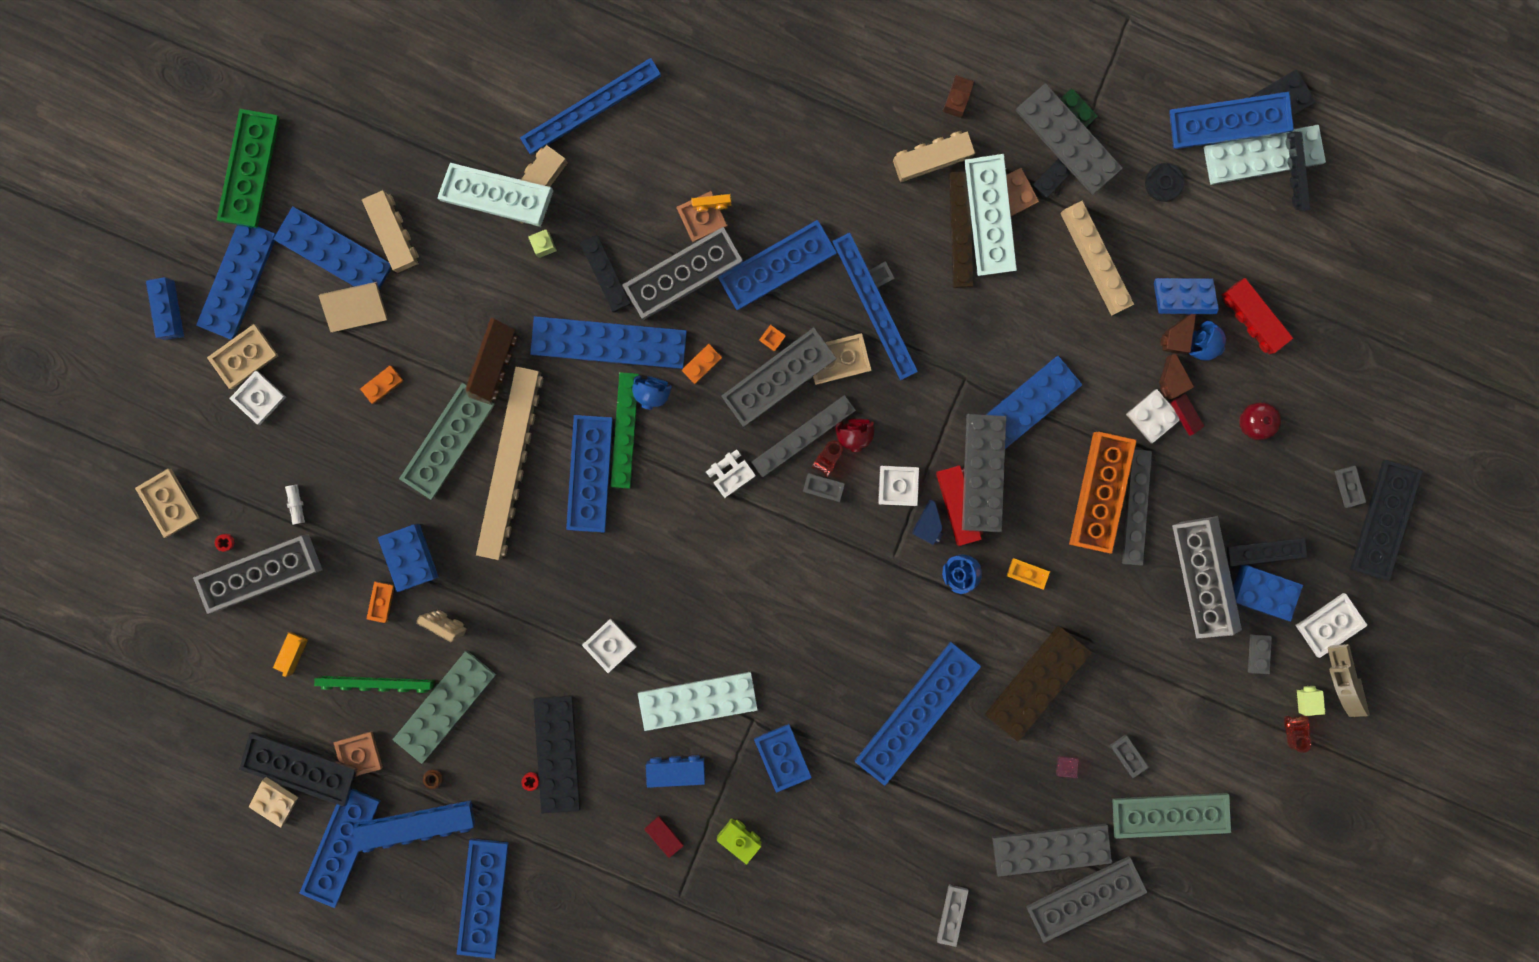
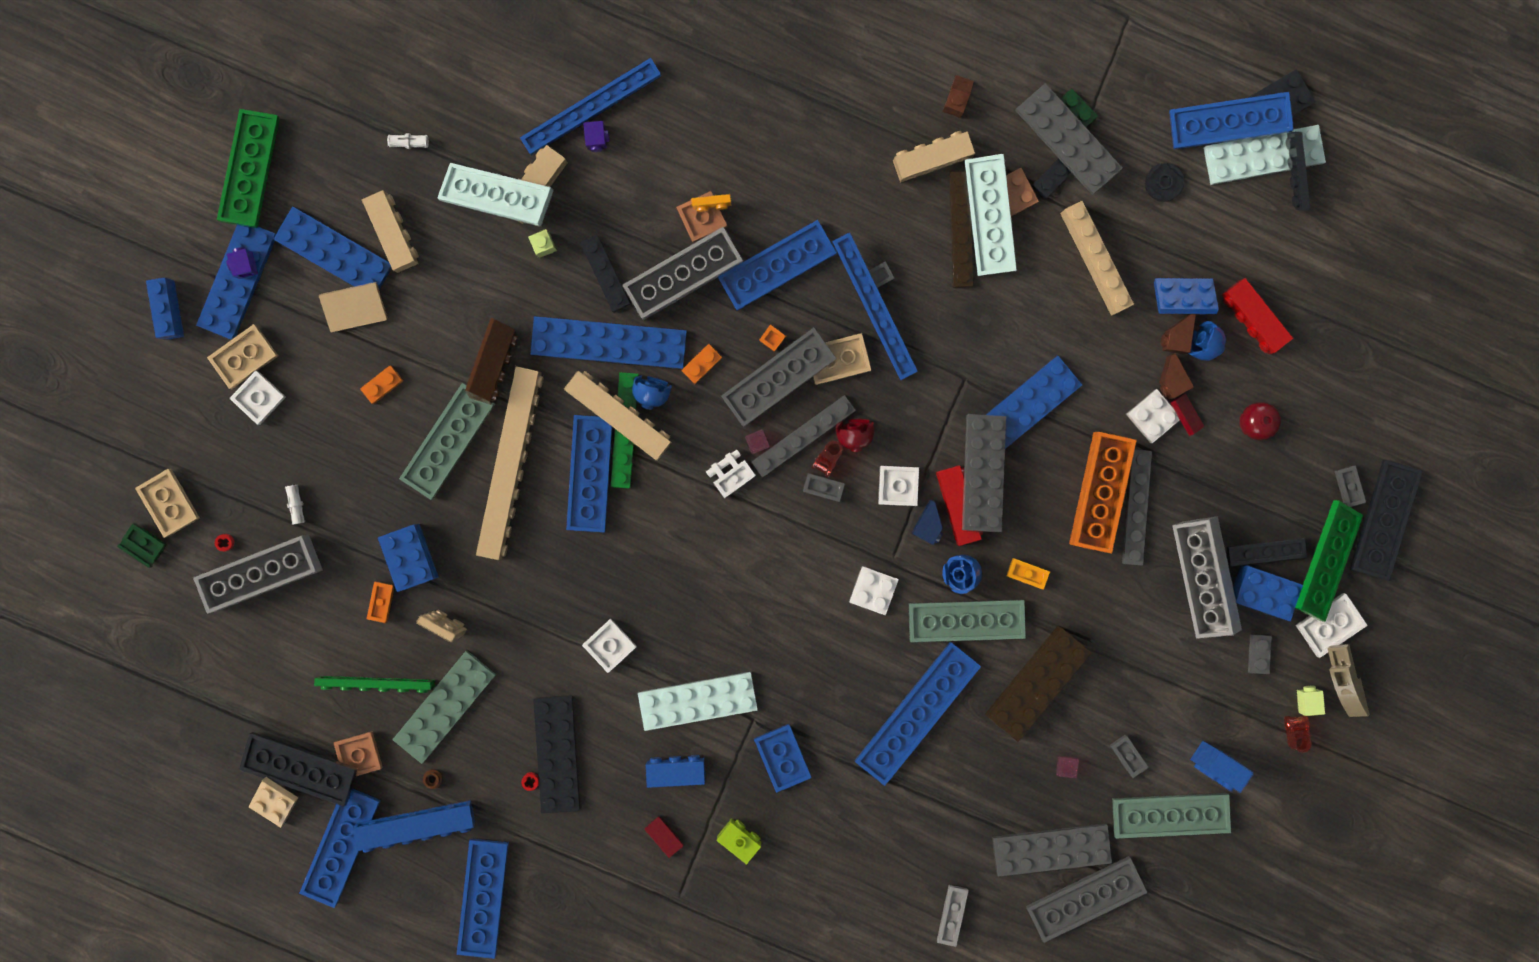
(142, 545): none -> dark green plate
(241, 263): none -> dark purple brick
(290, 654): light orange panel -> none
(408, 141): none -> white pin
(596, 136): none -> dark purple brick
(617, 415): none -> tan brick
(757, 441): none -> clear pink plate
(873, 590): none -> white plate
(967, 620): none -> sand green plate
(1220, 767): none -> blue brick
(1329, 561): none -> green plate

